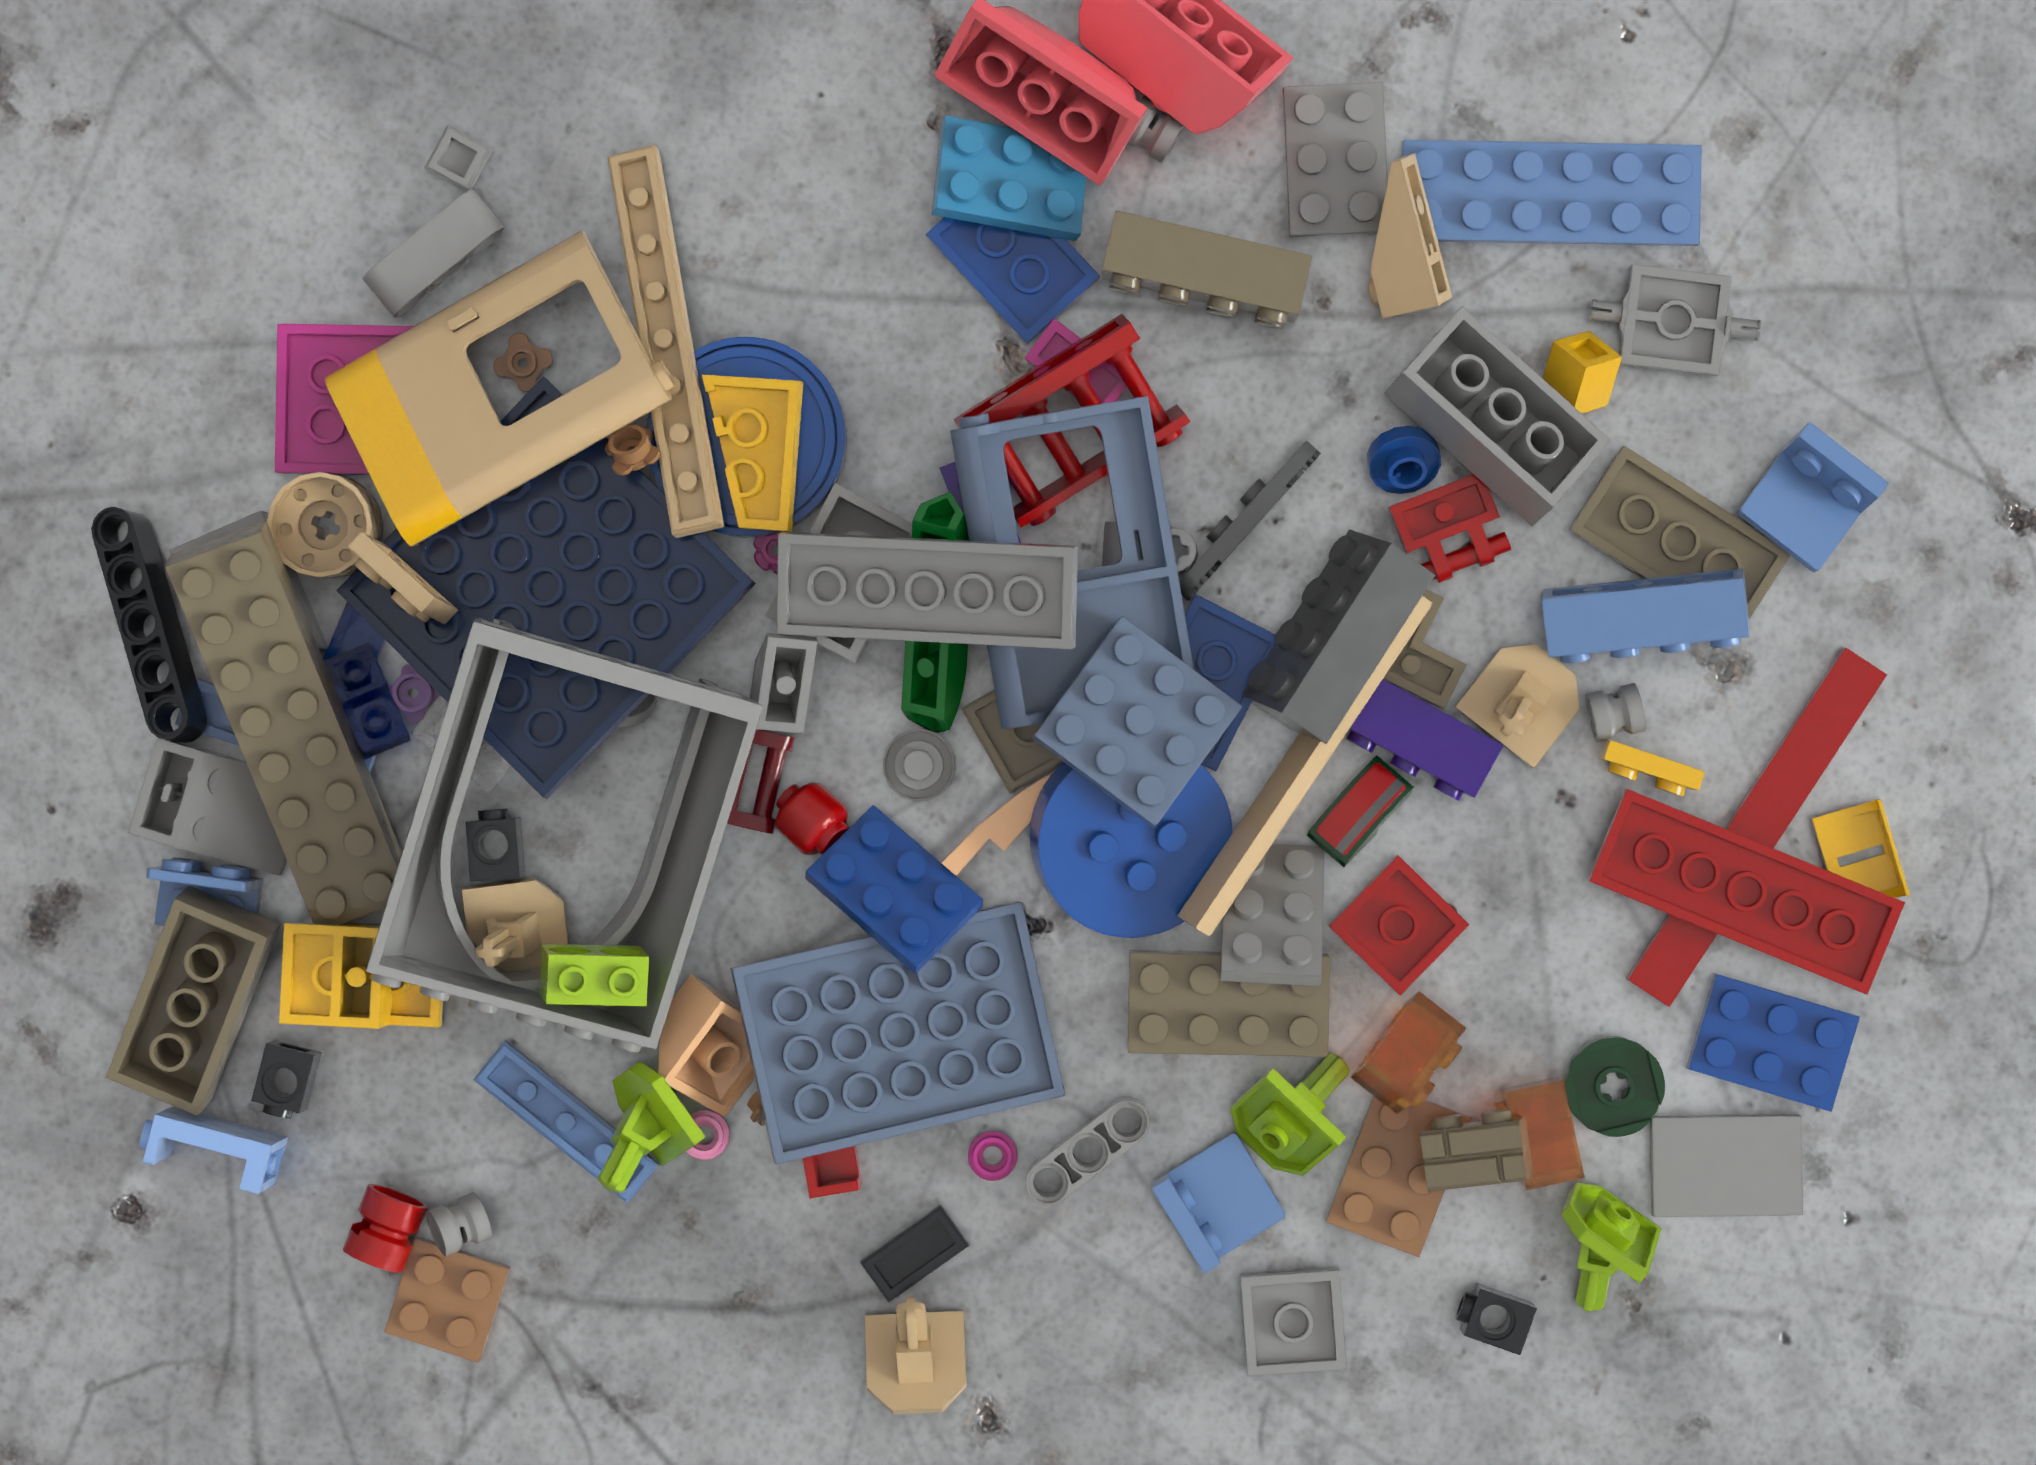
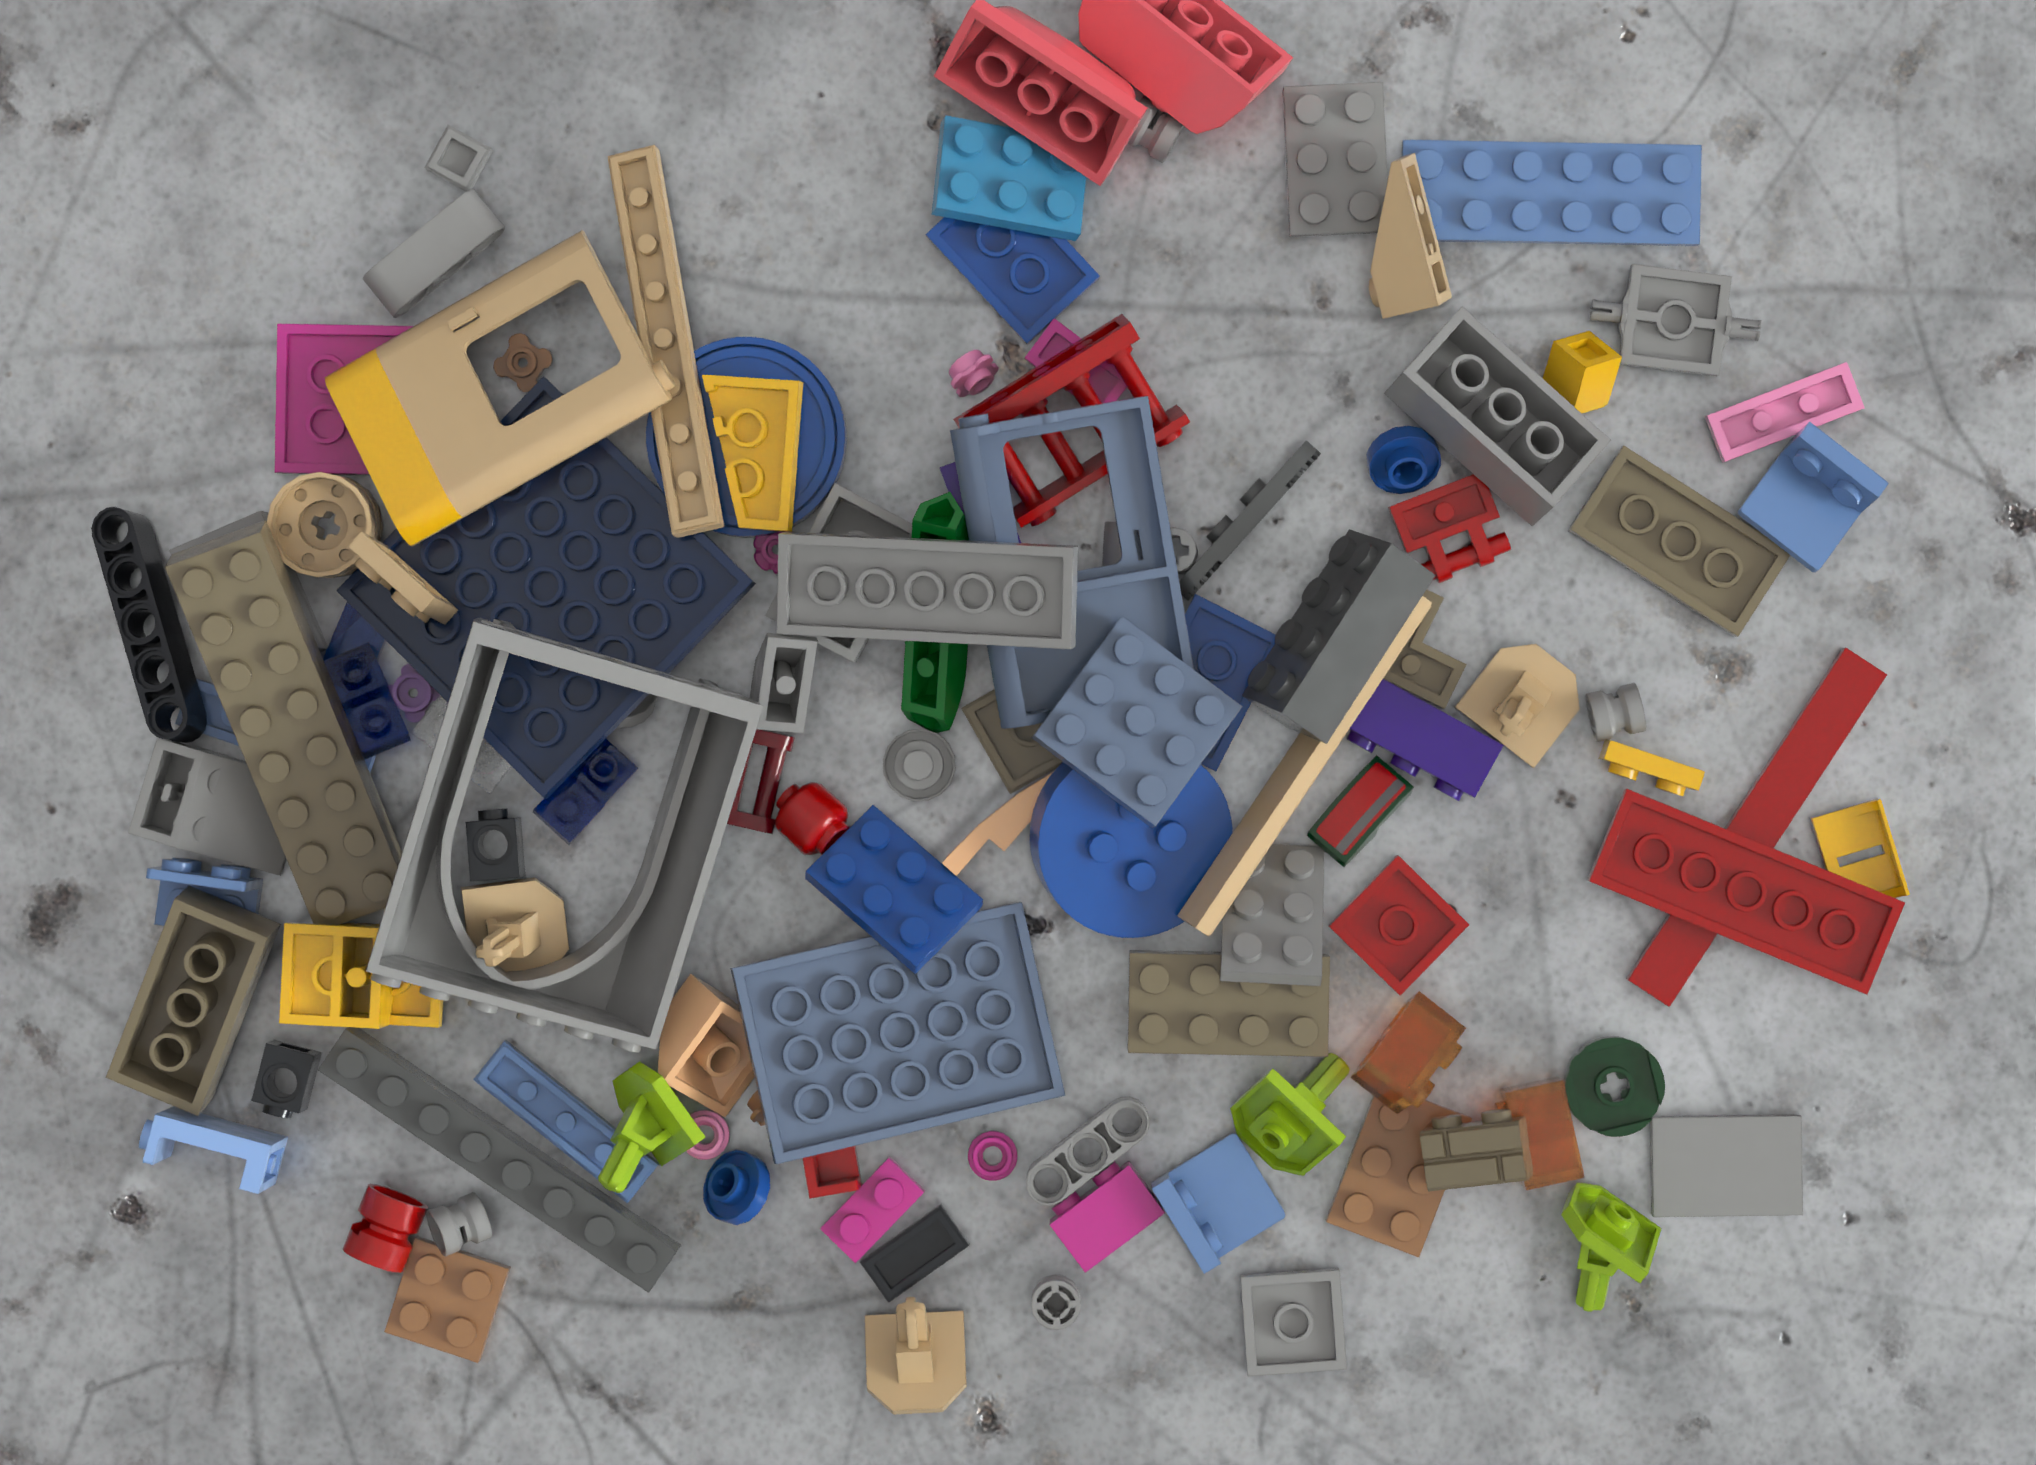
(499, 1157): none -> dark grey brick
(585, 792): none -> clear blue slope
(593, 975): lime brick -> none
(631, 449): medium nougat plate -> none
(736, 1187): none -> blue plate
(872, 1209): none -> dark pink plate
(972, 373): none -> bright pink plate
(1056, 1293): none -> light grey wheel
(1105, 1214): none -> dark pink brick
(1205, 268): dark tan brick -> none
(1512, 1333): black brick -> none
(1646, 614): medium blue brick -> none
(1772, 1042): blue plate -> none
(1784, 412): none -> bright pink plate

